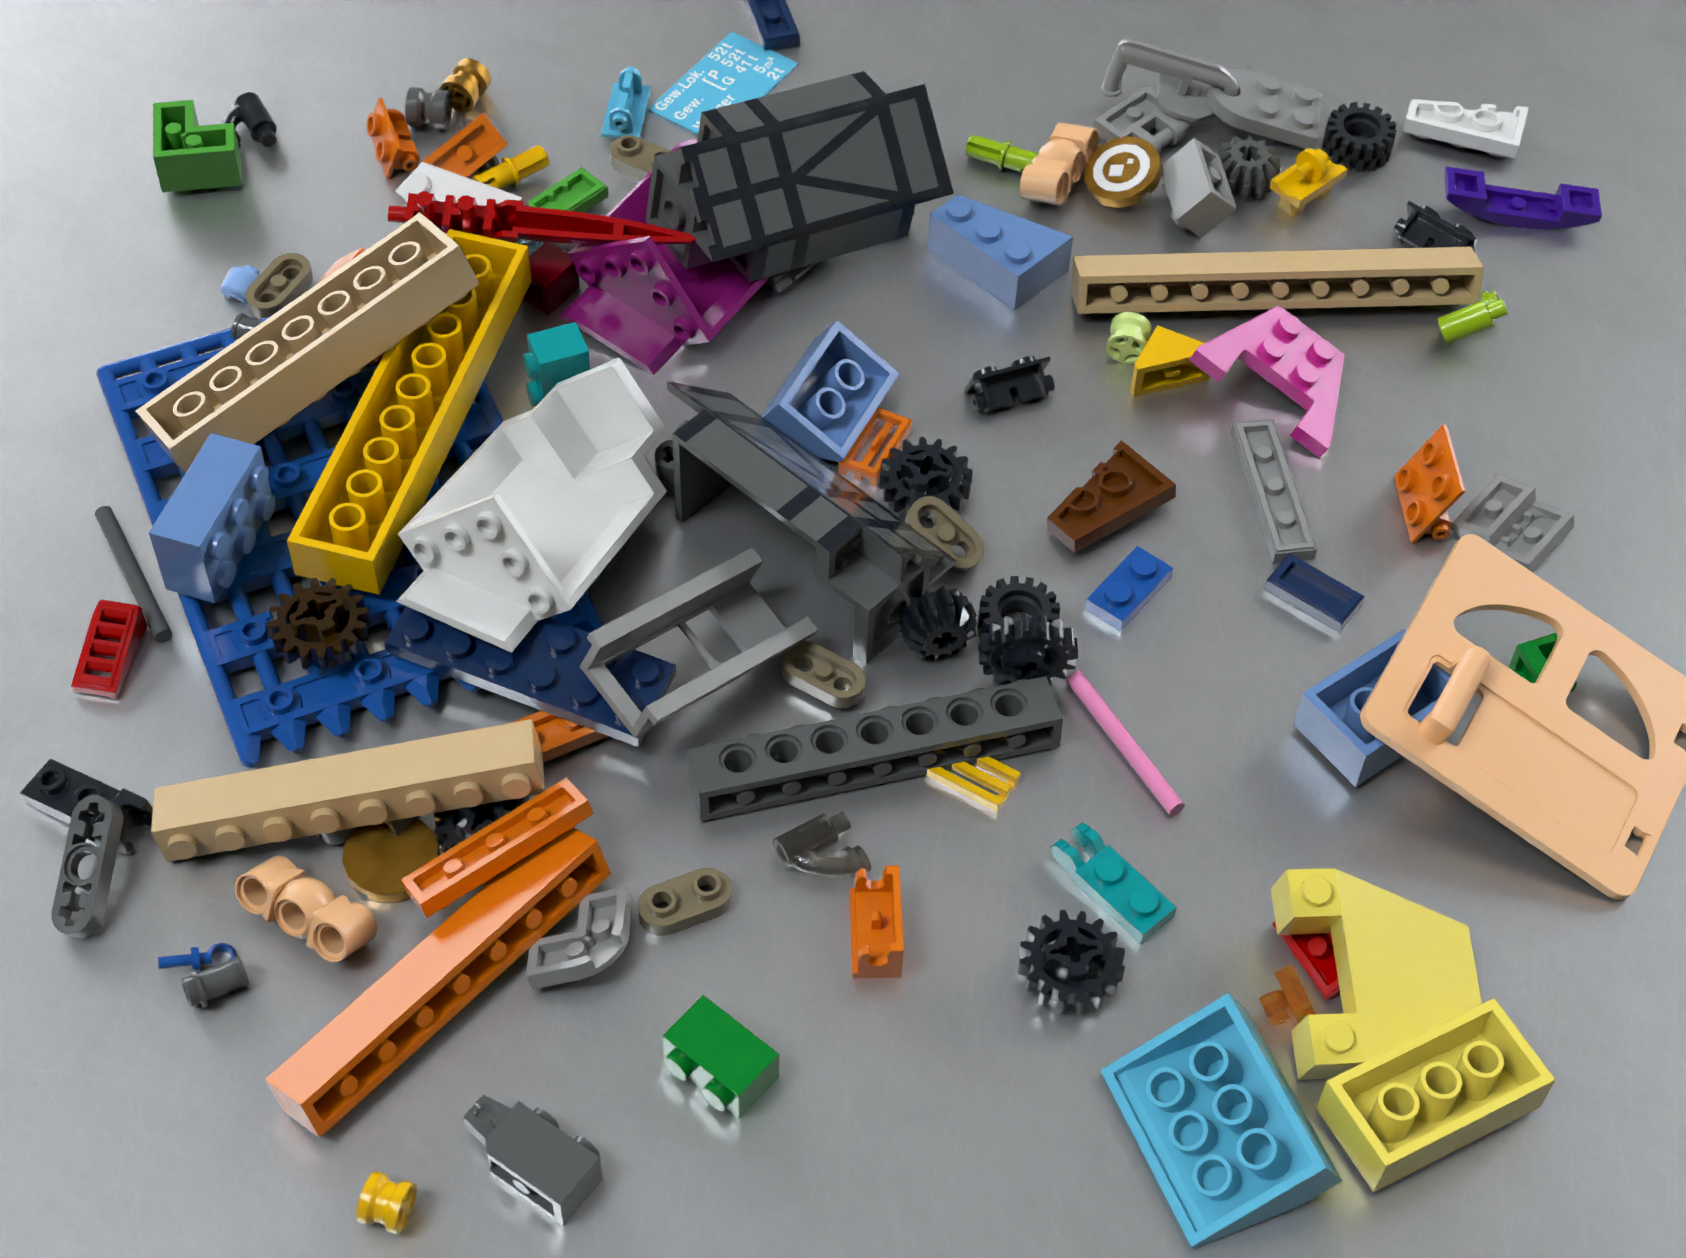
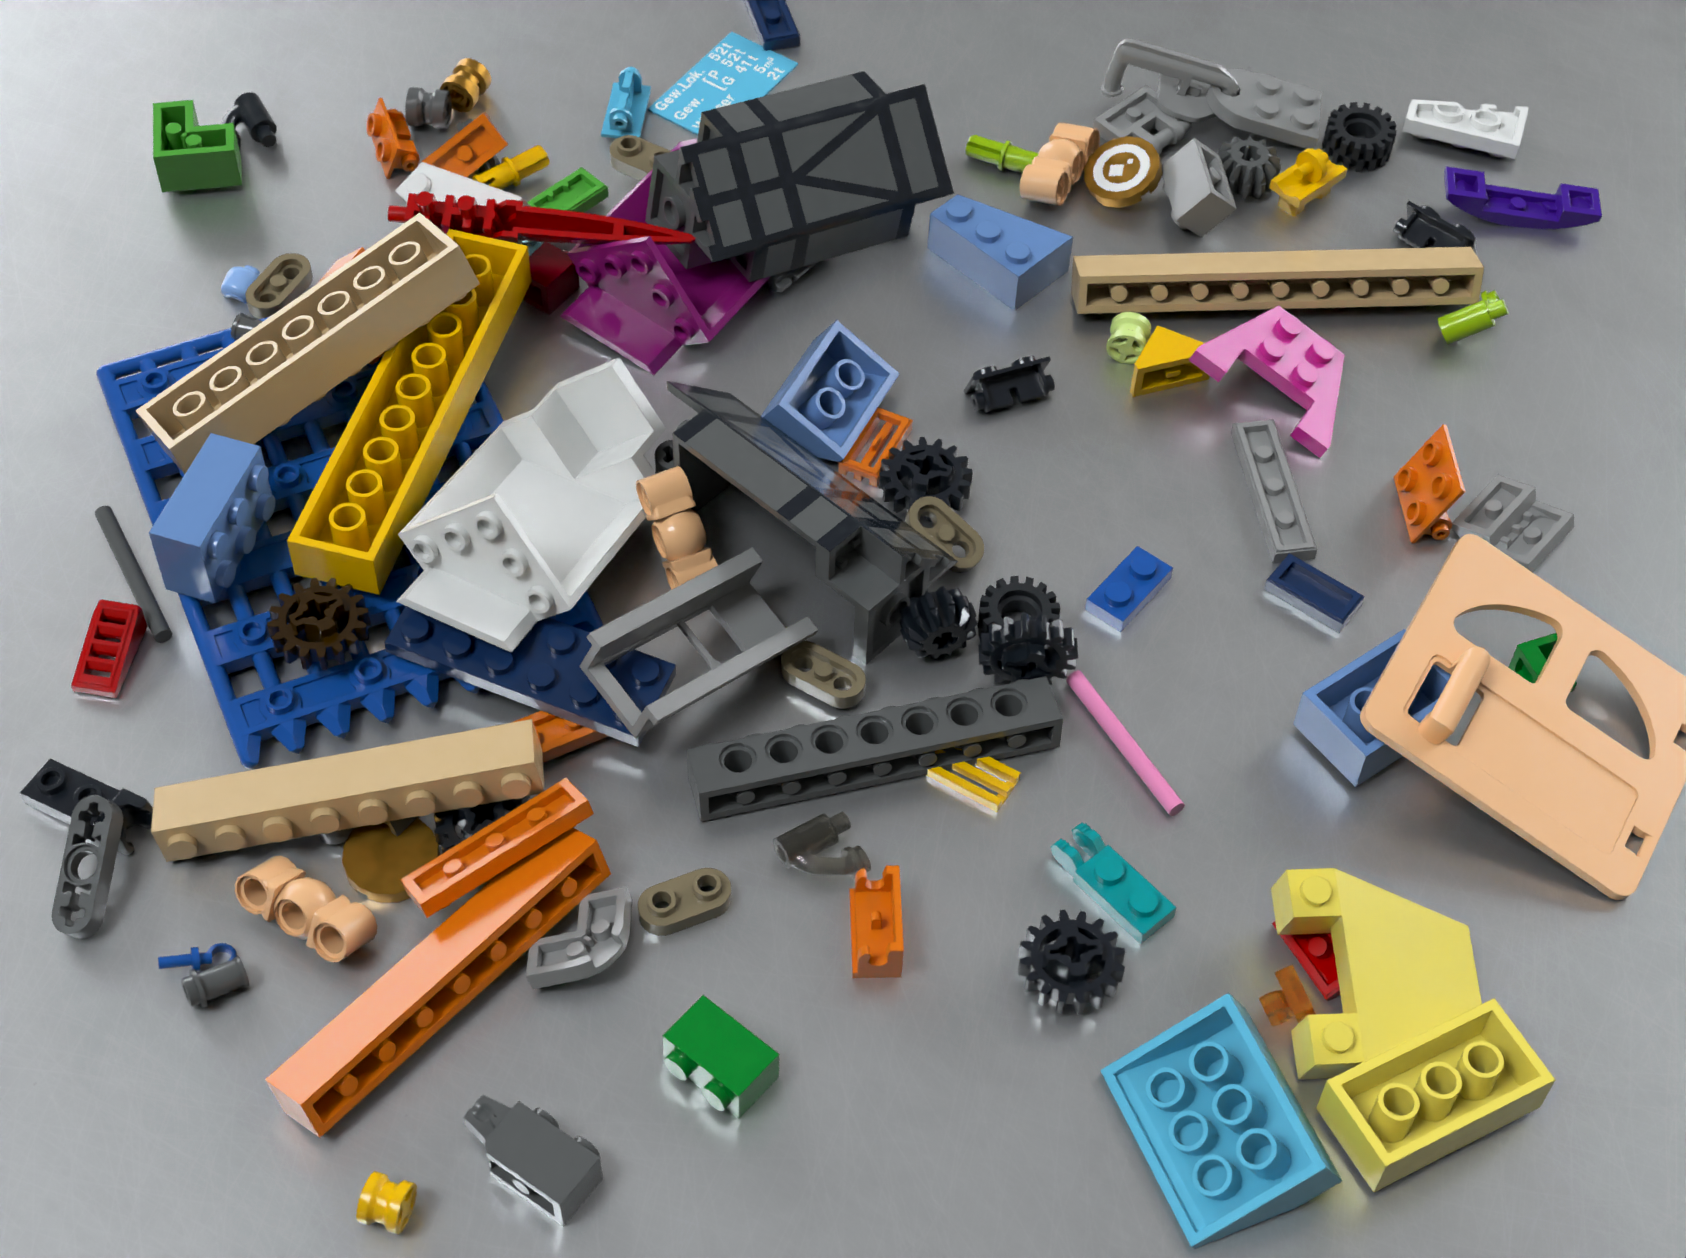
(552, 358): teal brick -> none
(676, 526): none -> light nougat piece
(1111, 499): reddish brown wing -> none

